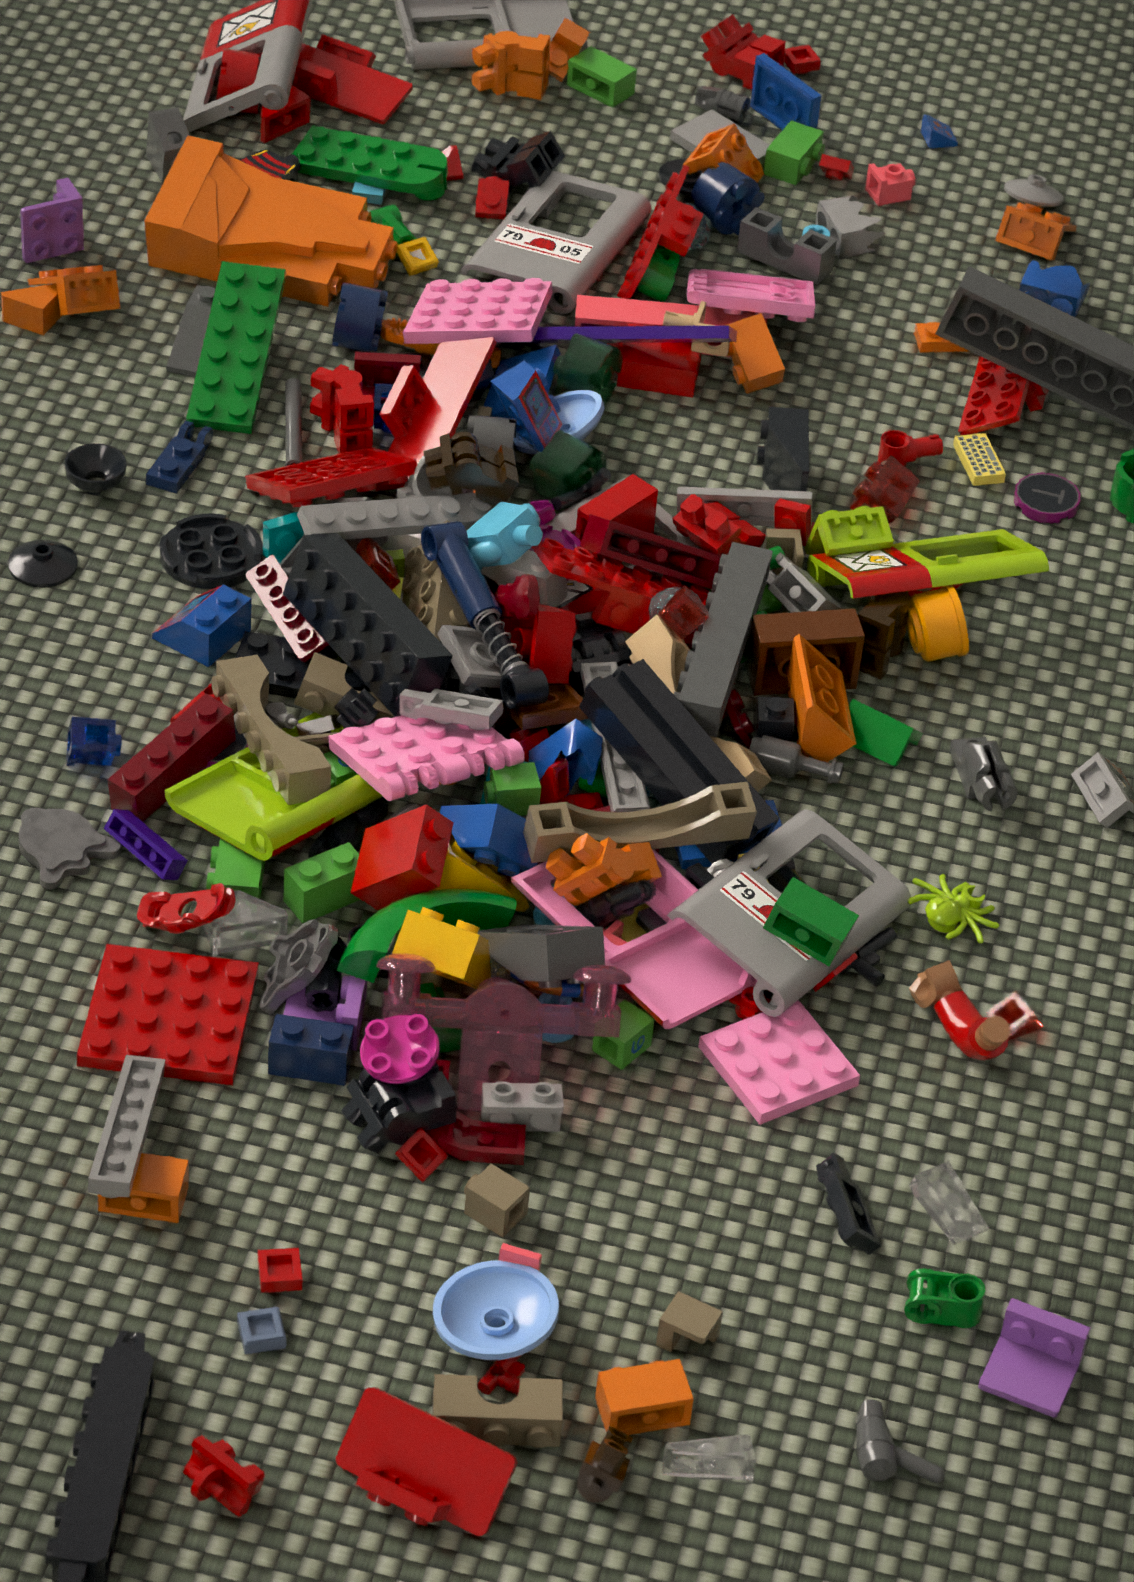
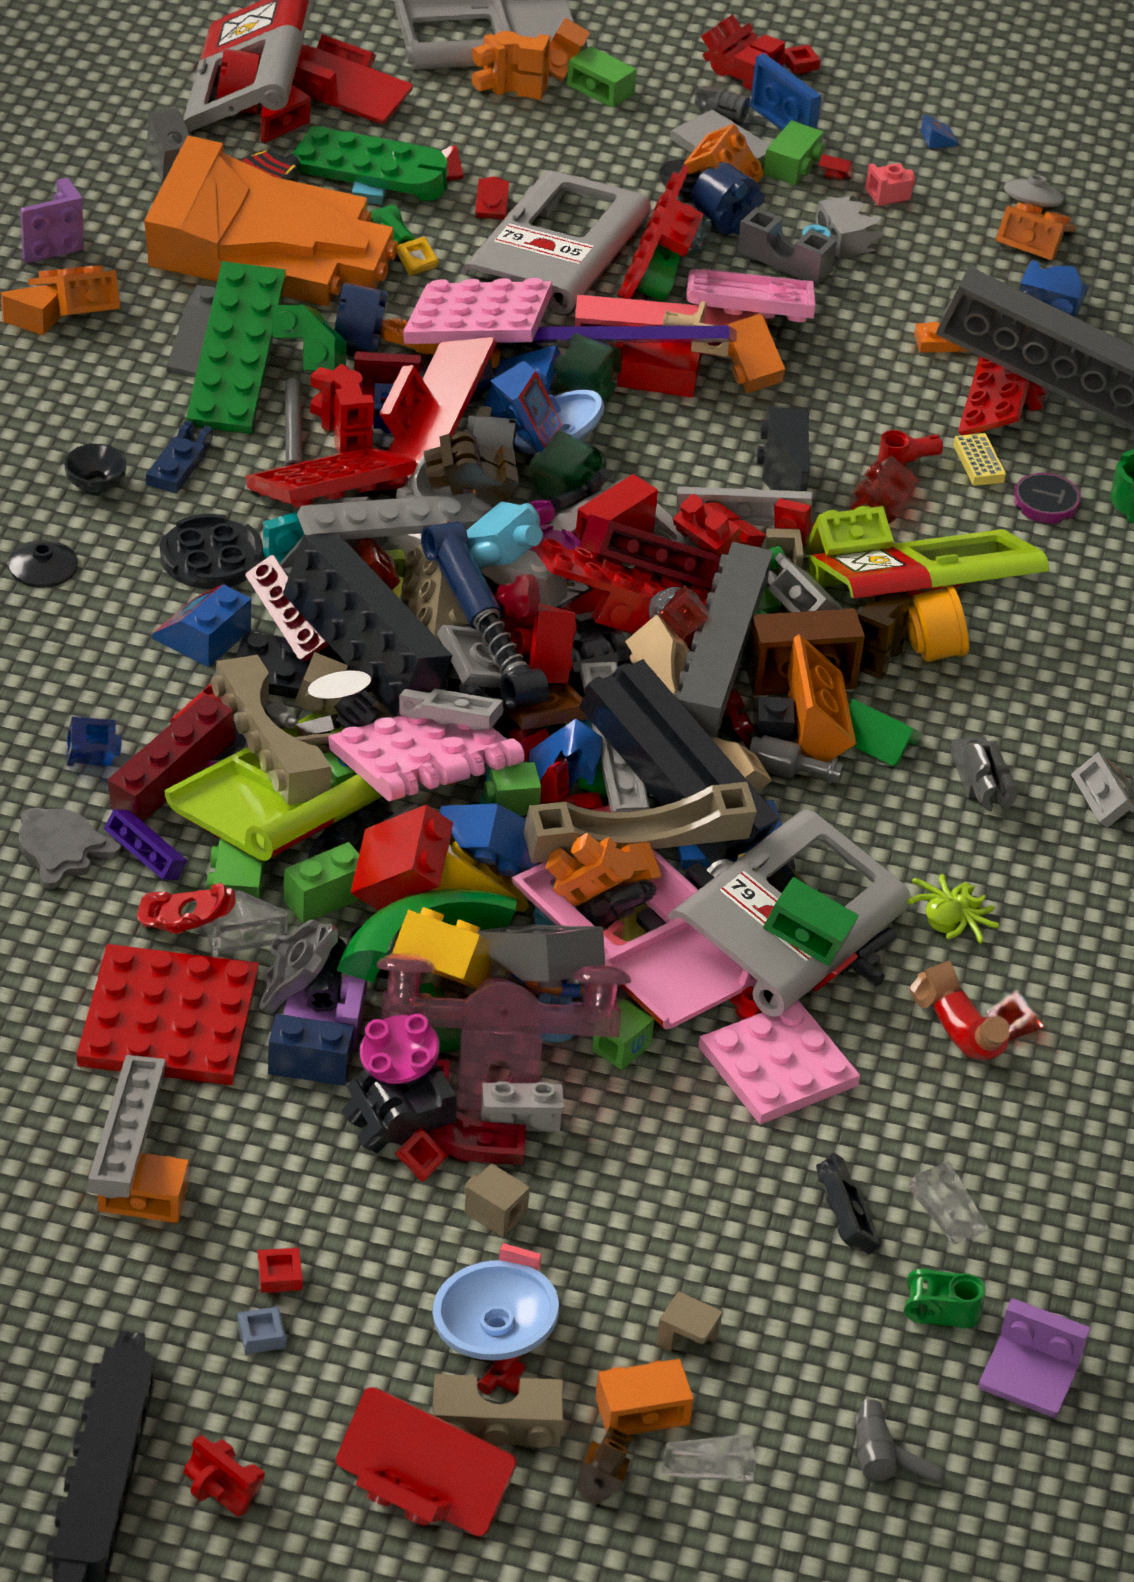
(320, 341): none -> green brick
(339, 684): none -> white sticker
(520, 162): black hips -> none

